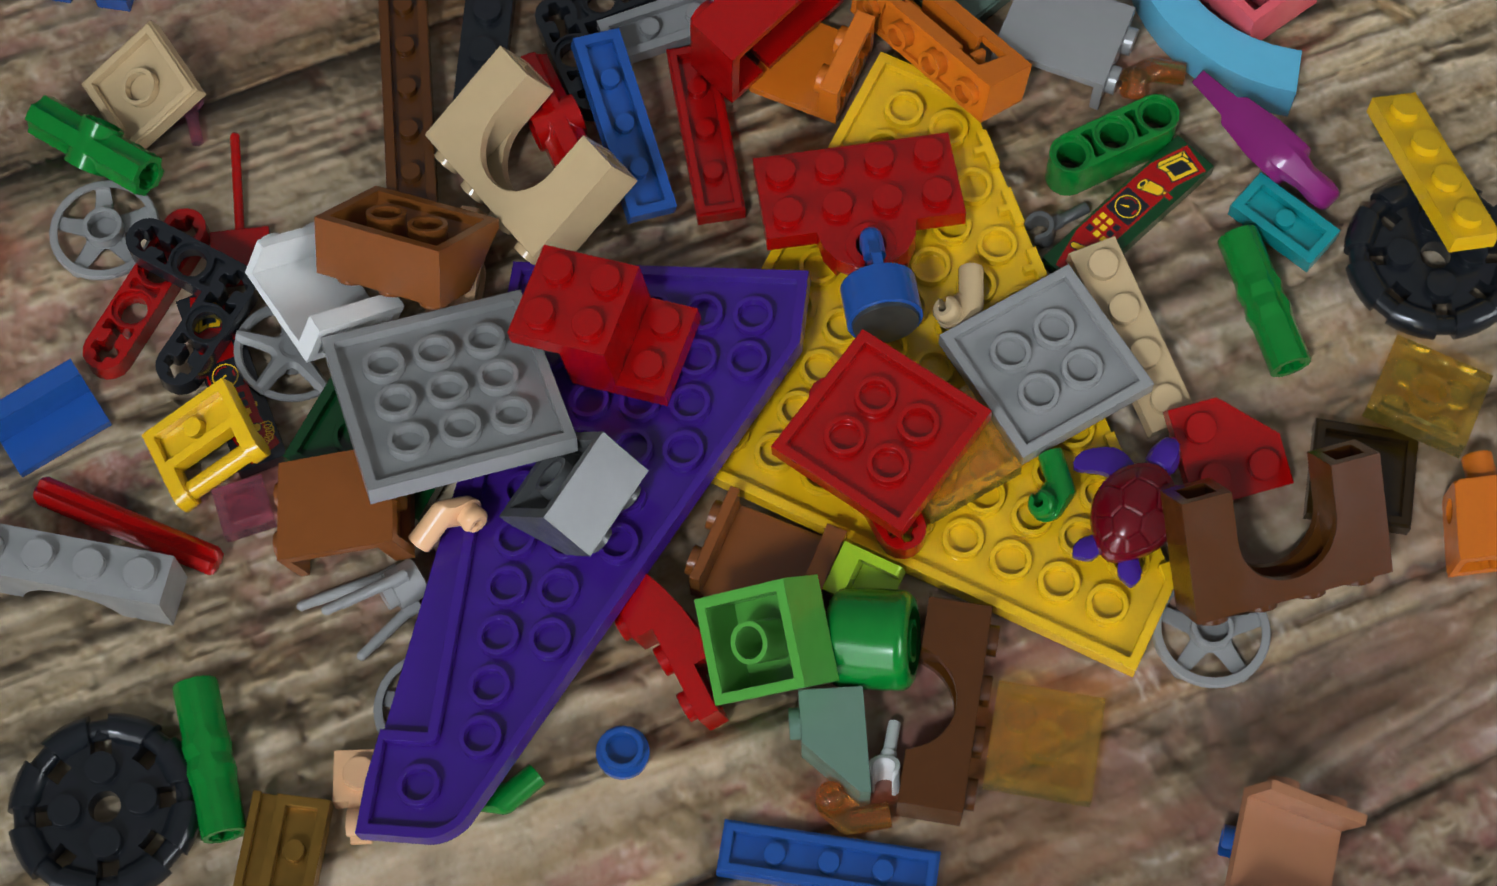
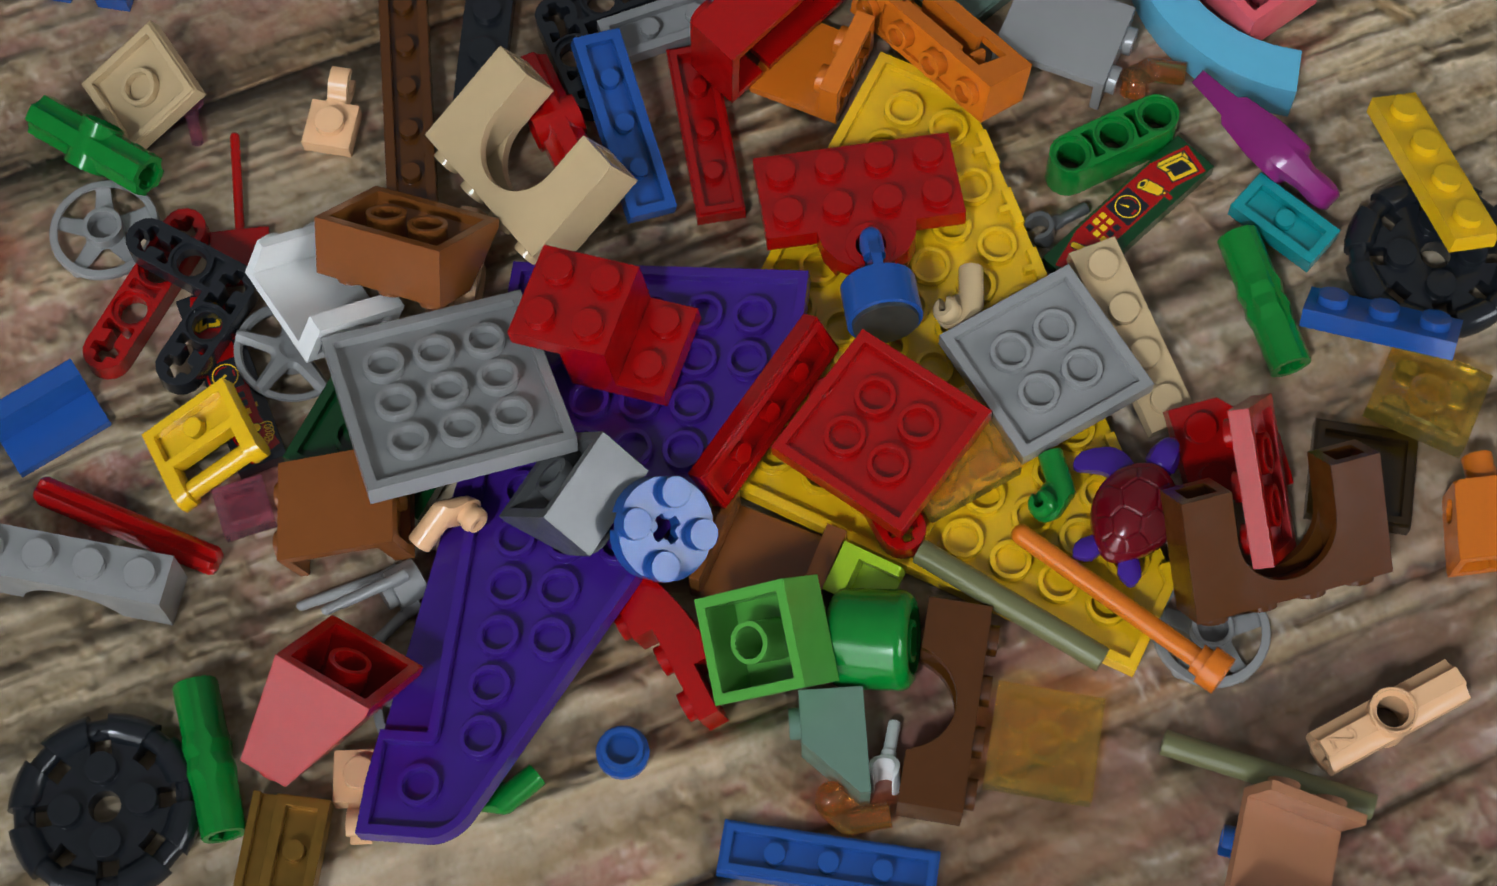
(321, 695): none -> slope
(334, 123): none -> light nougat plate
(691, 528): none -> plate
(763, 411): none -> red tile
(1011, 605): none -> olive piece
(1205, 664): none -> orange piece
(1257, 770): none -> olive piece
(1260, 481): none -> red plate
(1361, 731): none -> light nougat piece
(1381, 322): none -> blue plate

